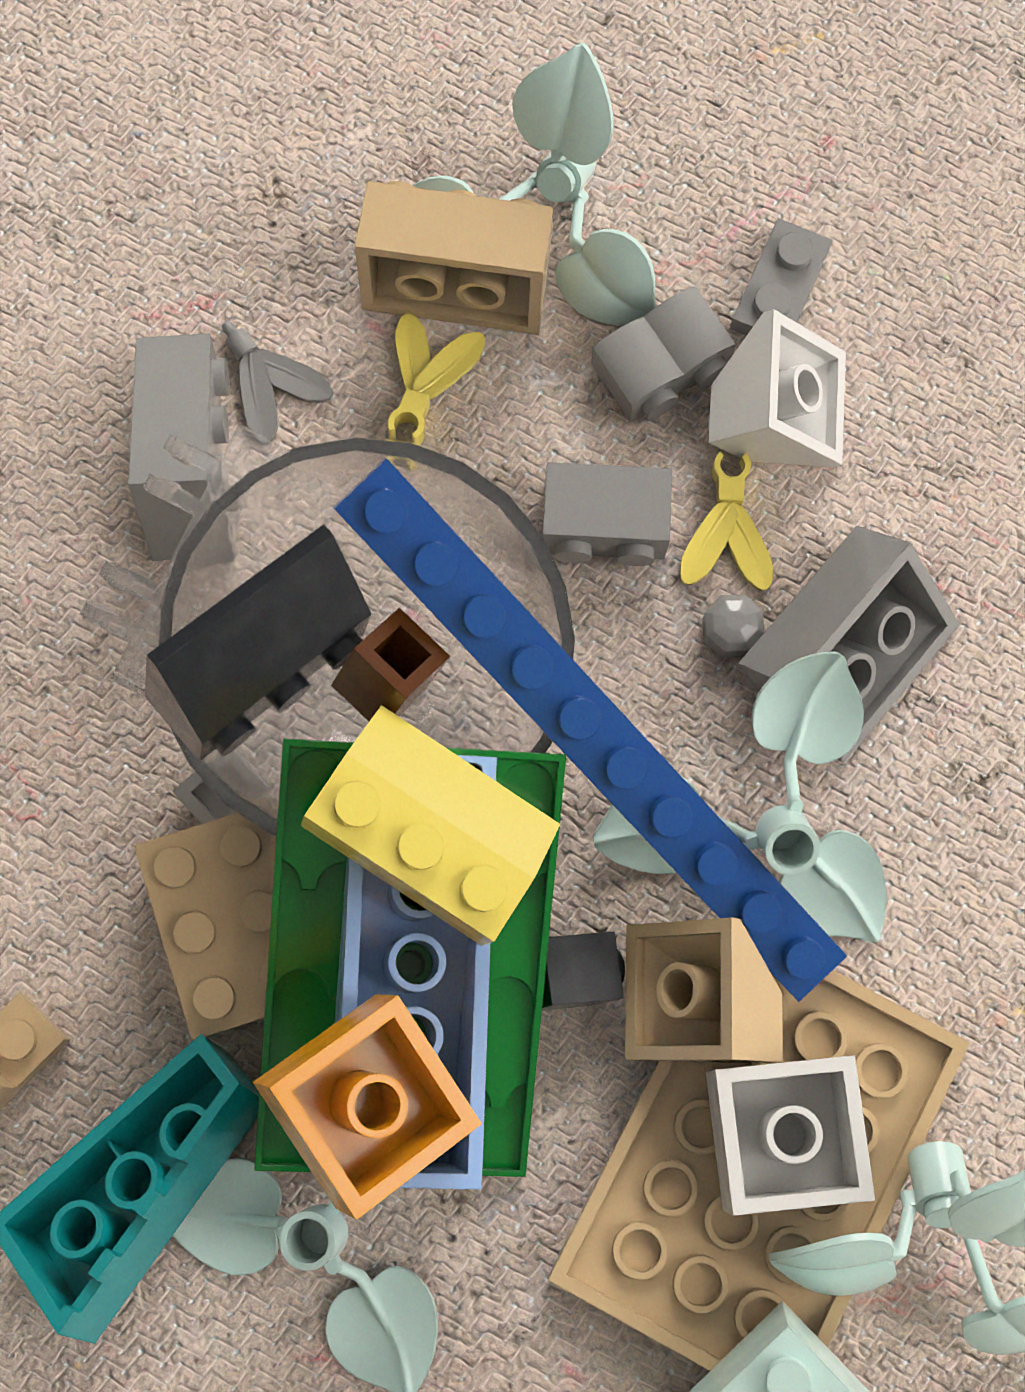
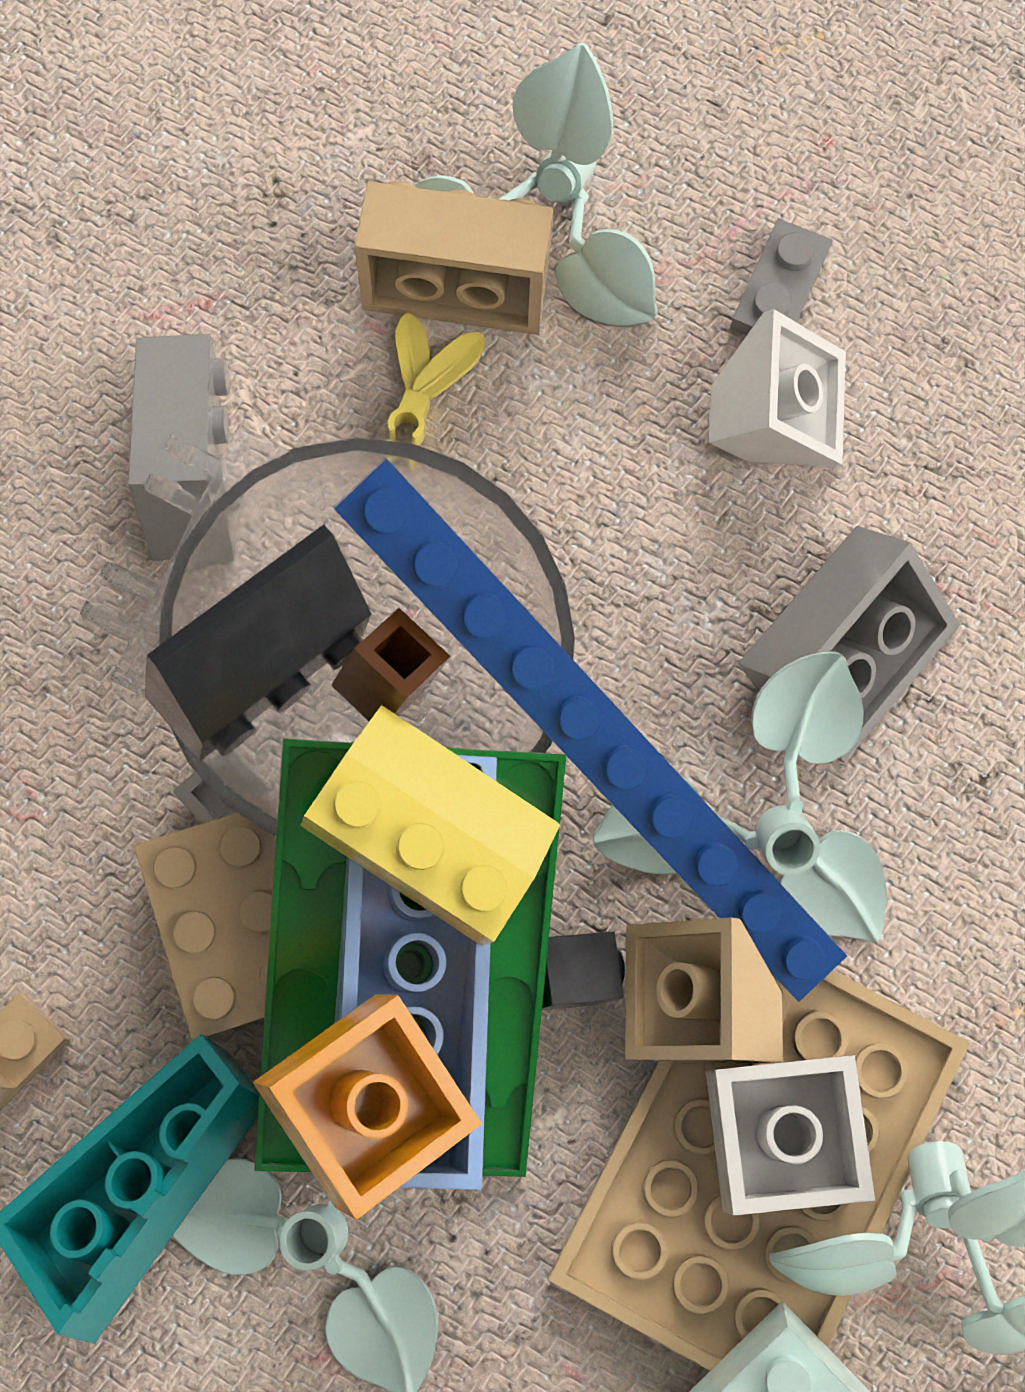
(262, 371): light grey piece -> none
(607, 512): light grey brick -> none
(663, 354): light grey brick -> none
(728, 525): light yellow piece -> none
(732, 625): light grey tile -> none

